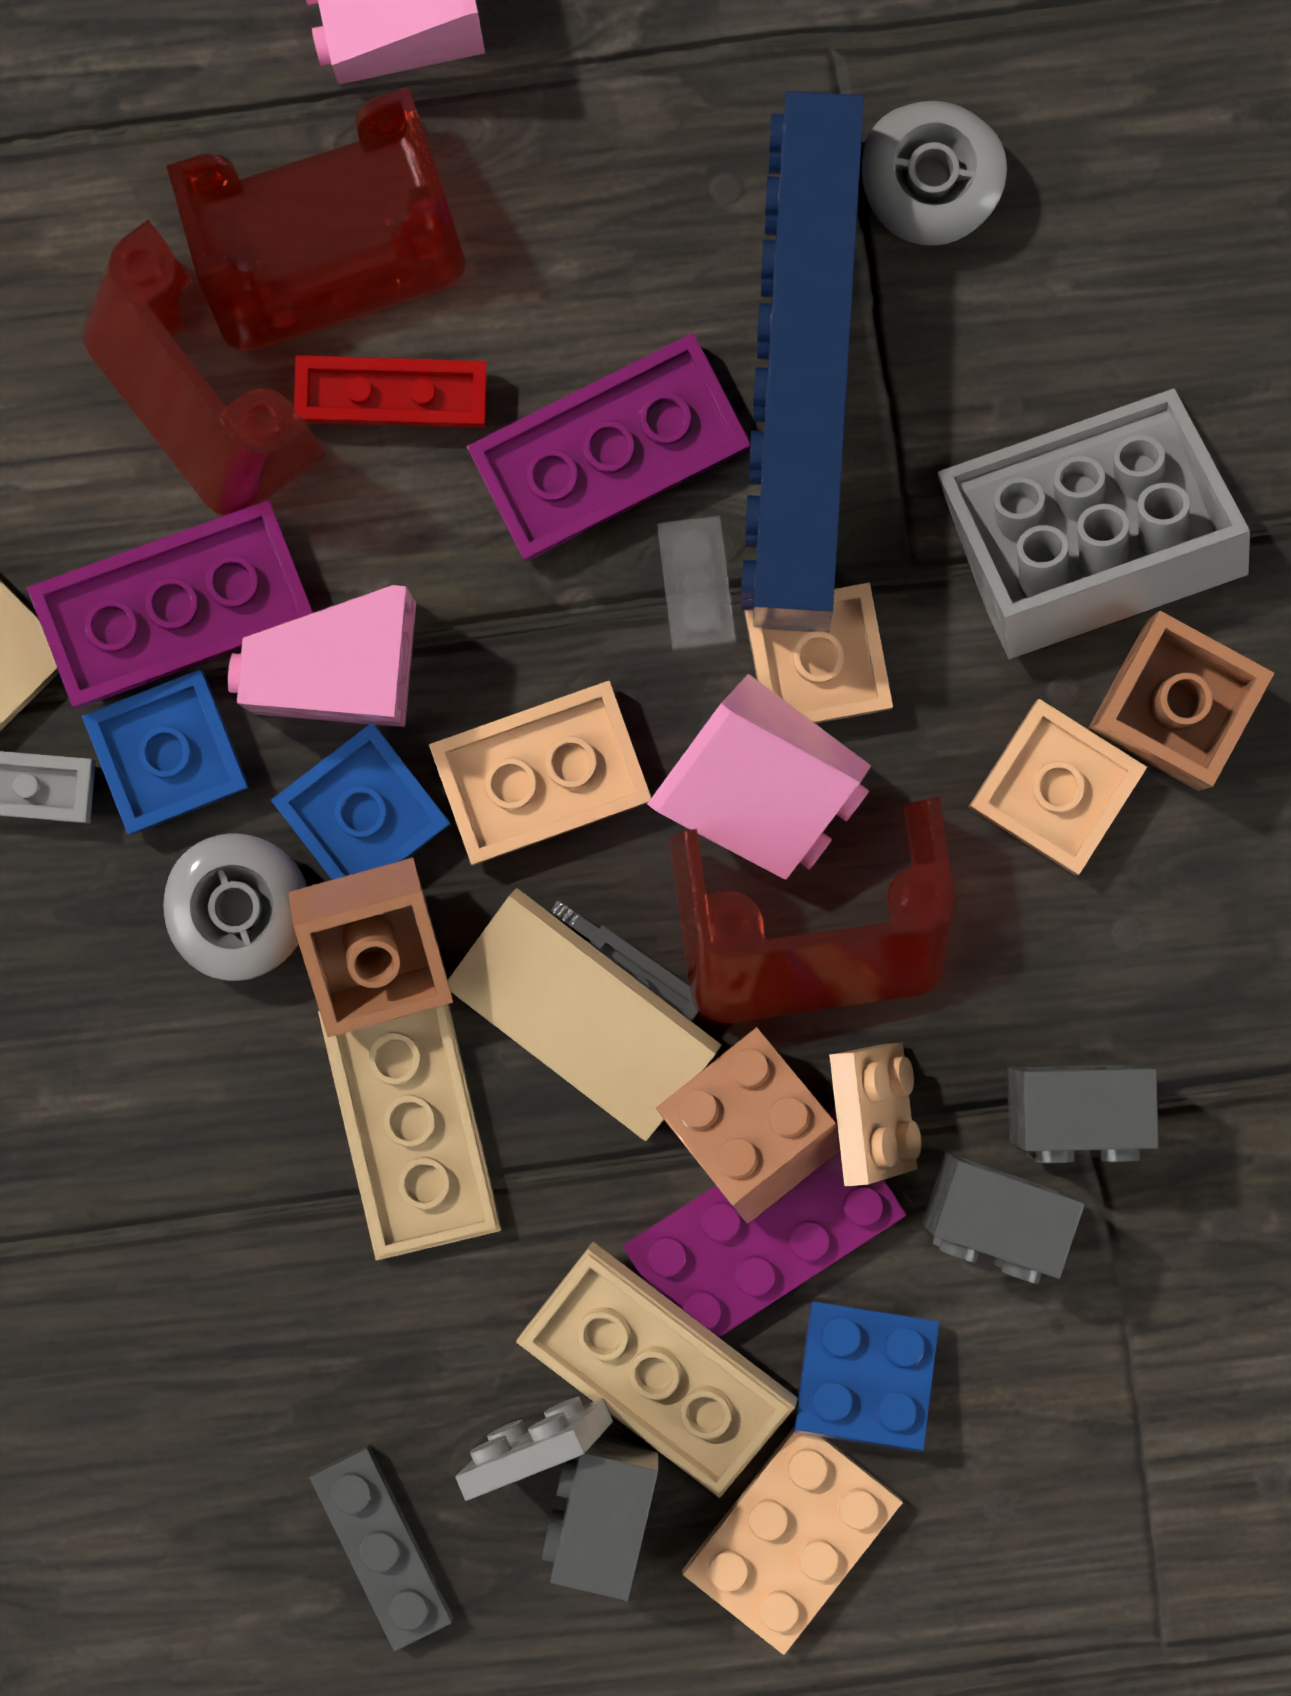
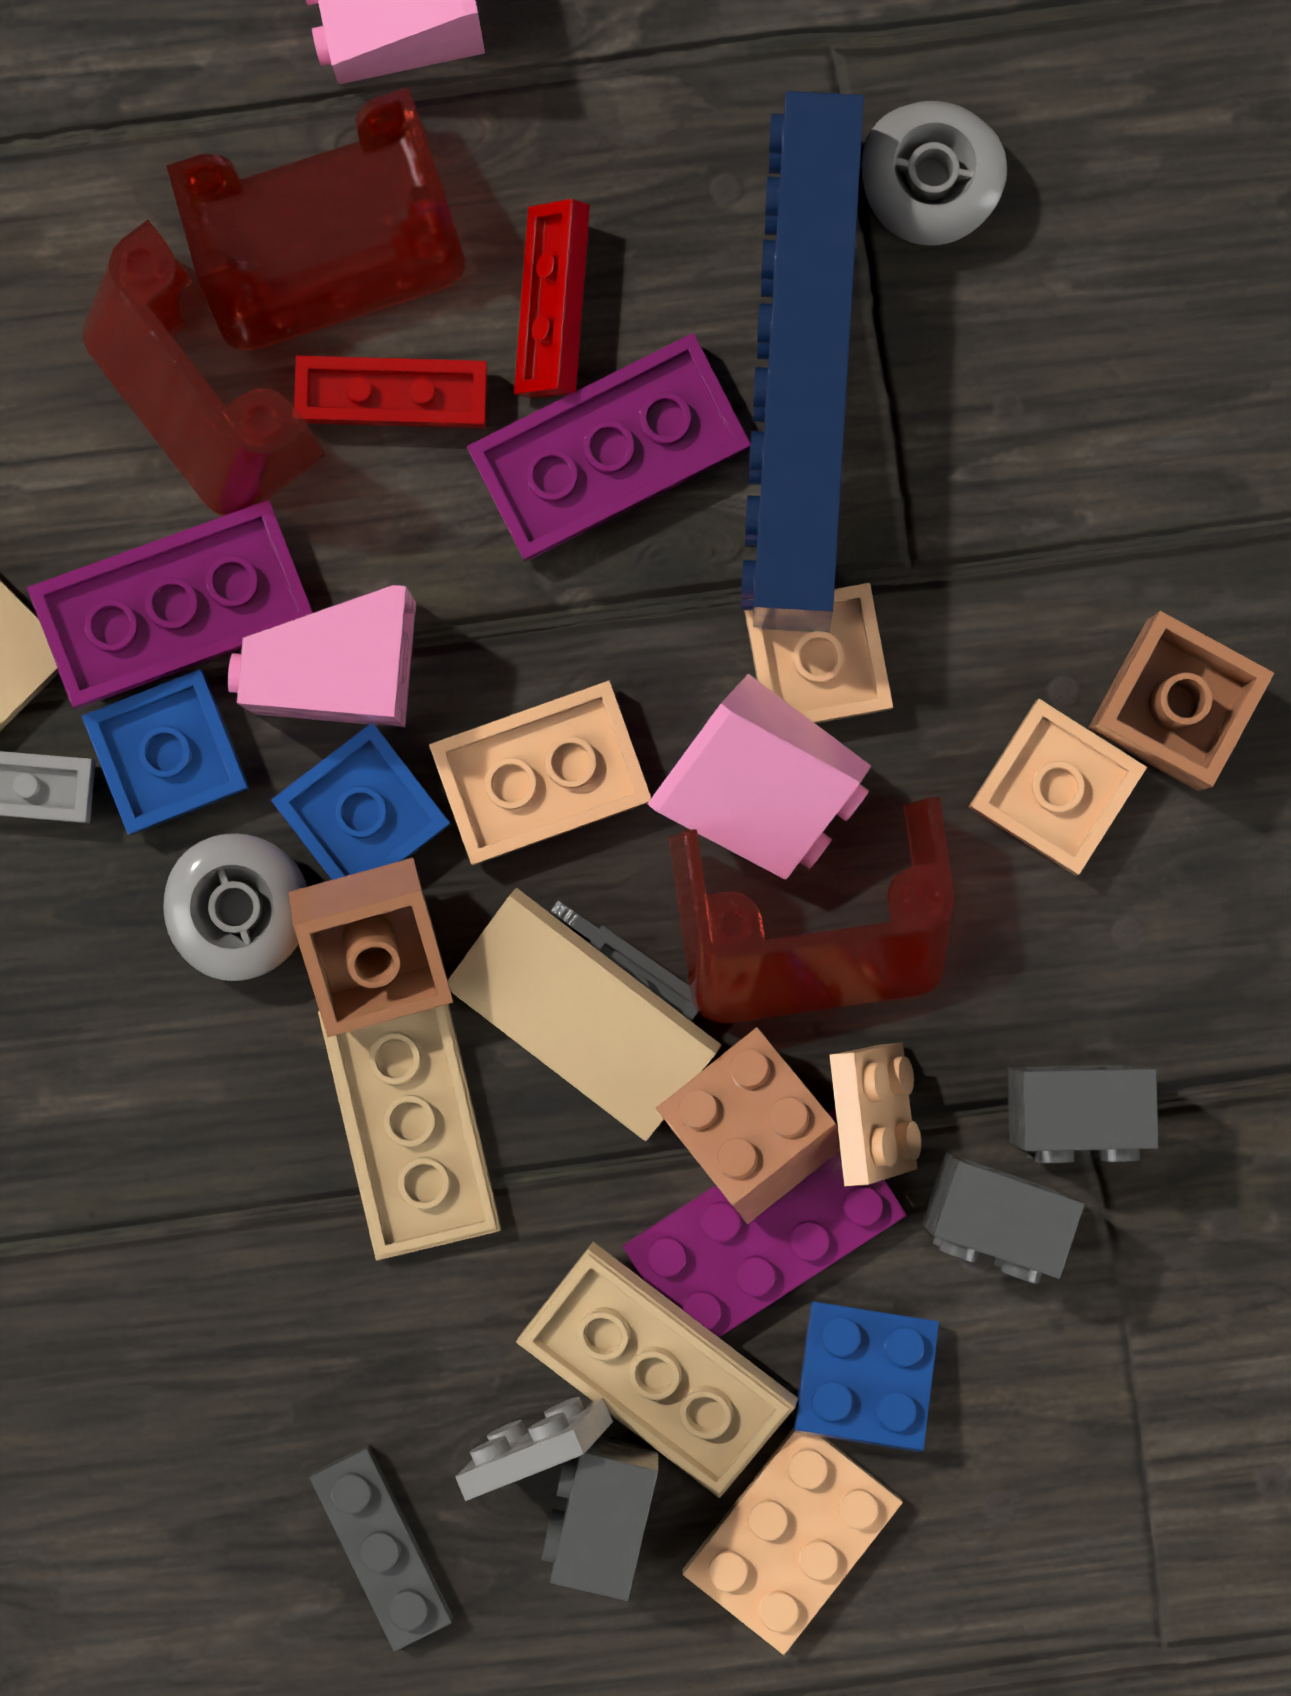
(552, 299): none -> red plate
(696, 583): clear plate -> none
(1095, 523): light grey slope -> none

